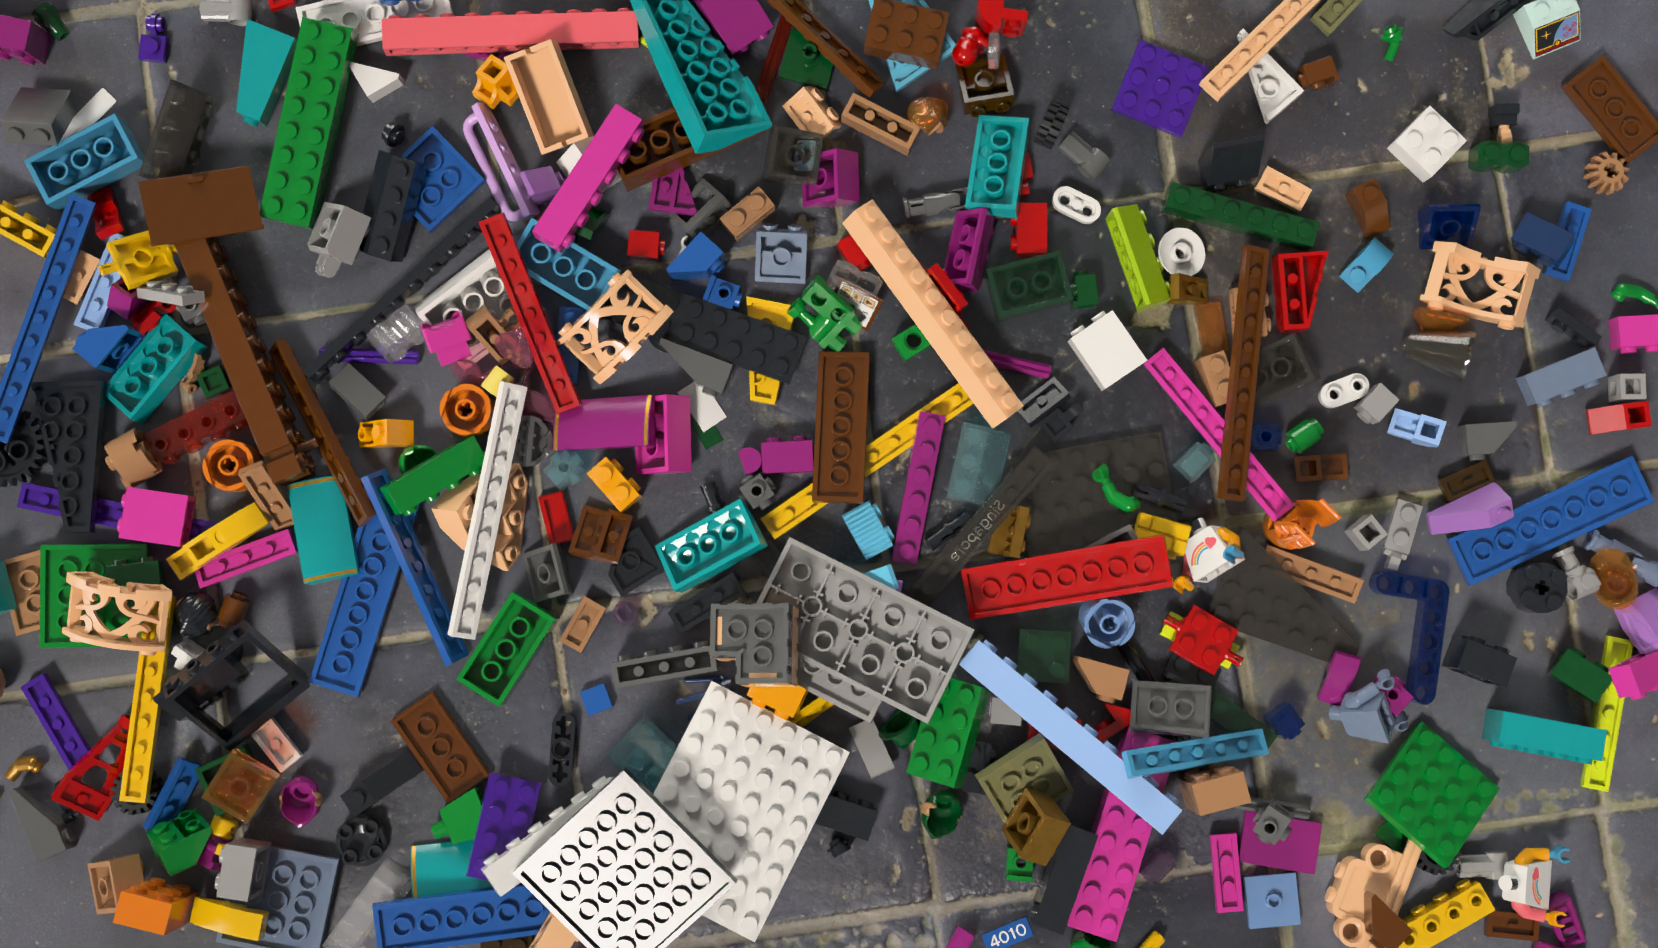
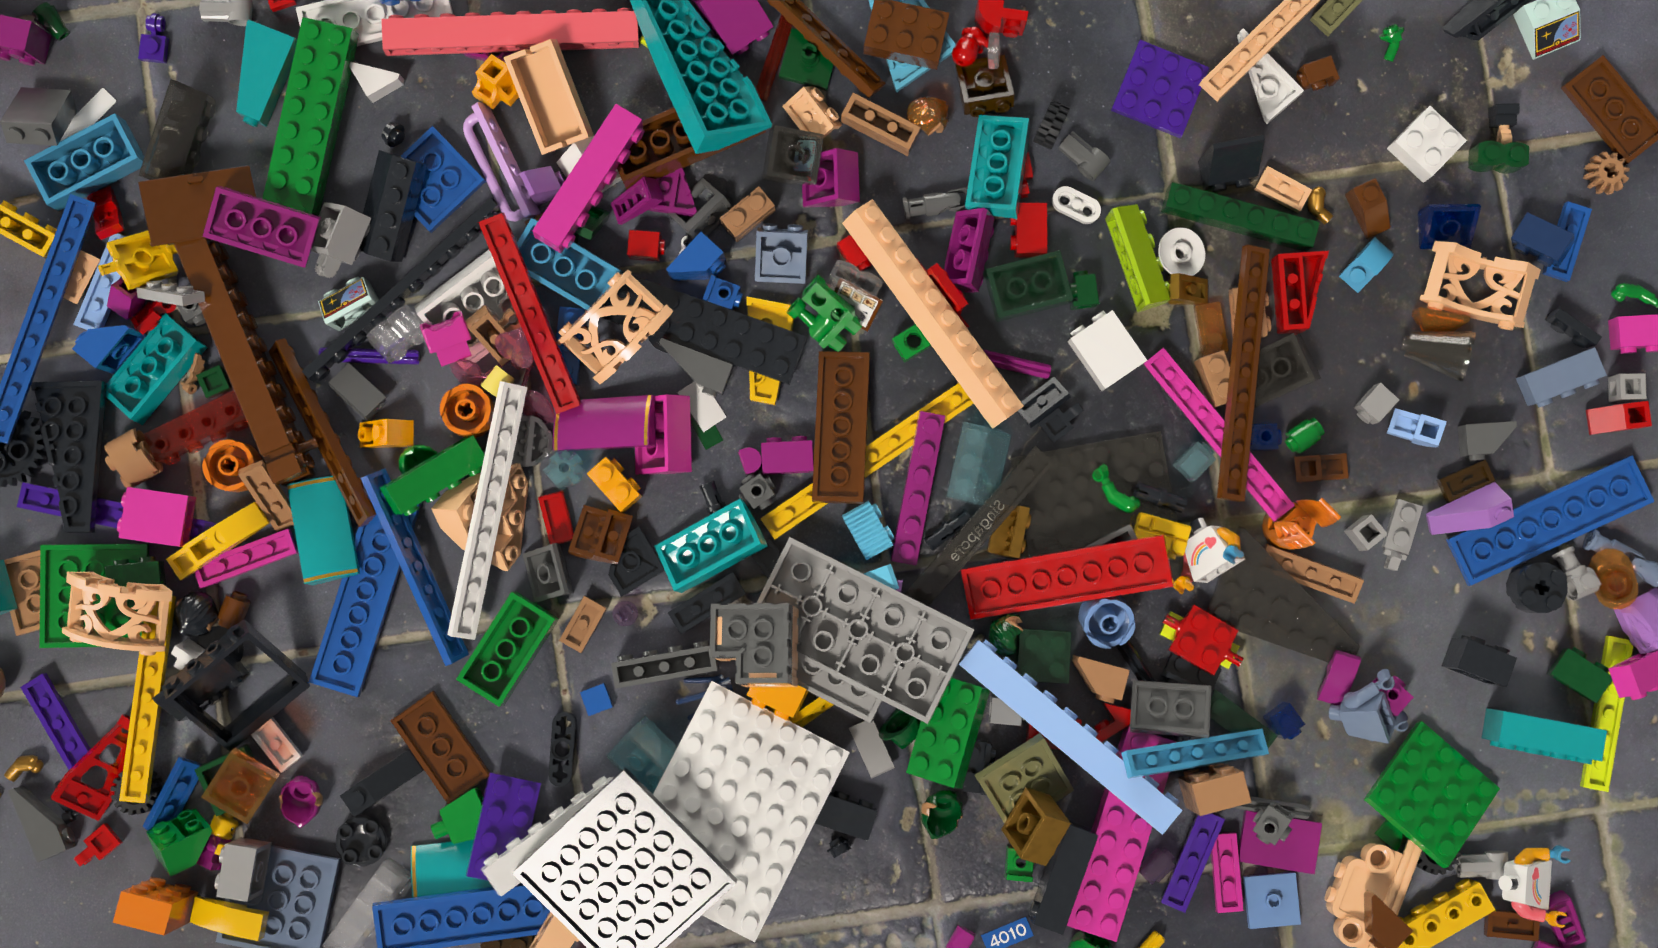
(99, 844): none -> red plate
(113, 876): medium nougat slope -> none
(261, 226): none -> magenta slope
(348, 304): none -> slope
(651, 196): none -> magenta slope
(1004, 632): none -> dark green hair
(1192, 861): none -> dark purple plate
(1316, 205): none -> pearl gold arm
(1344, 390): white plate -> none
(1422, 627): clear blue beam -> none

